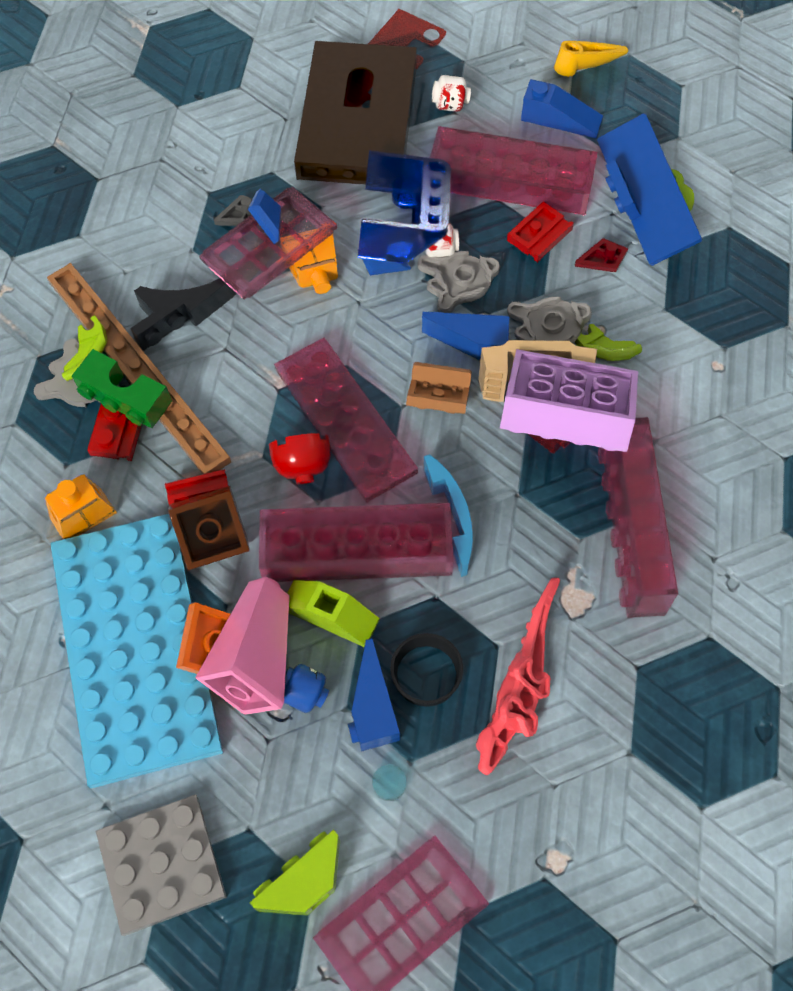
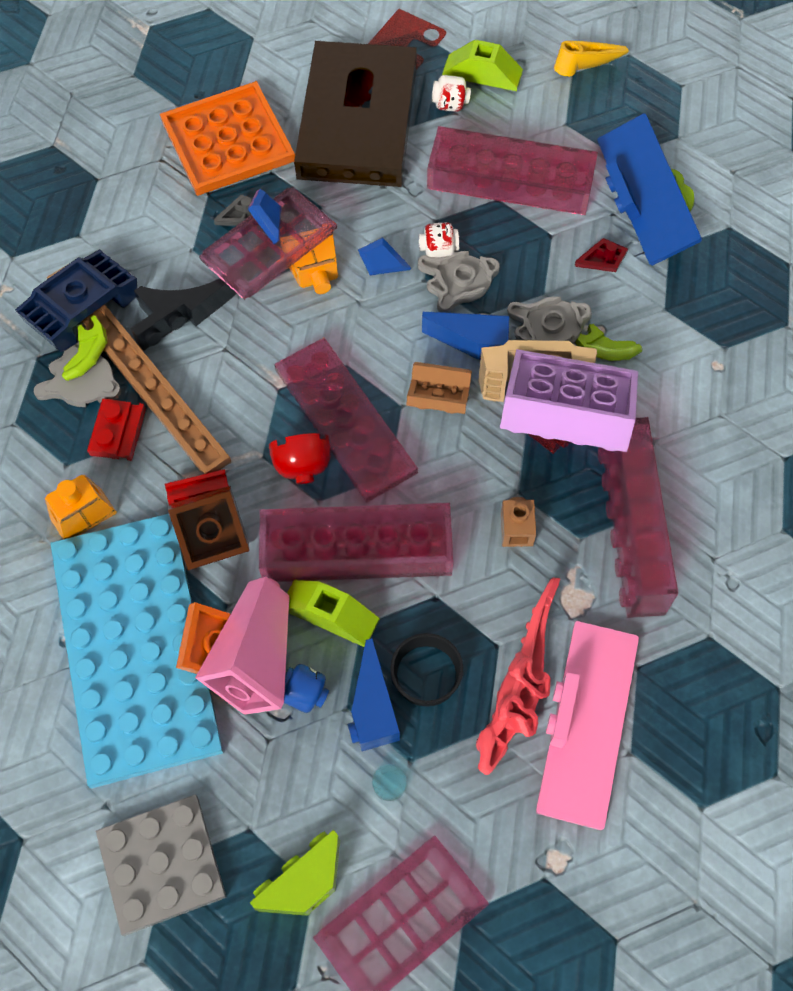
(74, 295): none -> dark blue plate
(140, 402): green arch -> none
(227, 138): none -> orange plate
(414, 185): clear blue windscreen -> none
(442, 481): dark azure slope -> none
(485, 65): none -> lime slope
(518, 522): none -> medium nougat brick
(540, 231): red plate -> none
(555, 108): blue slope -> none
(587, 726): none -> bright pink bracket

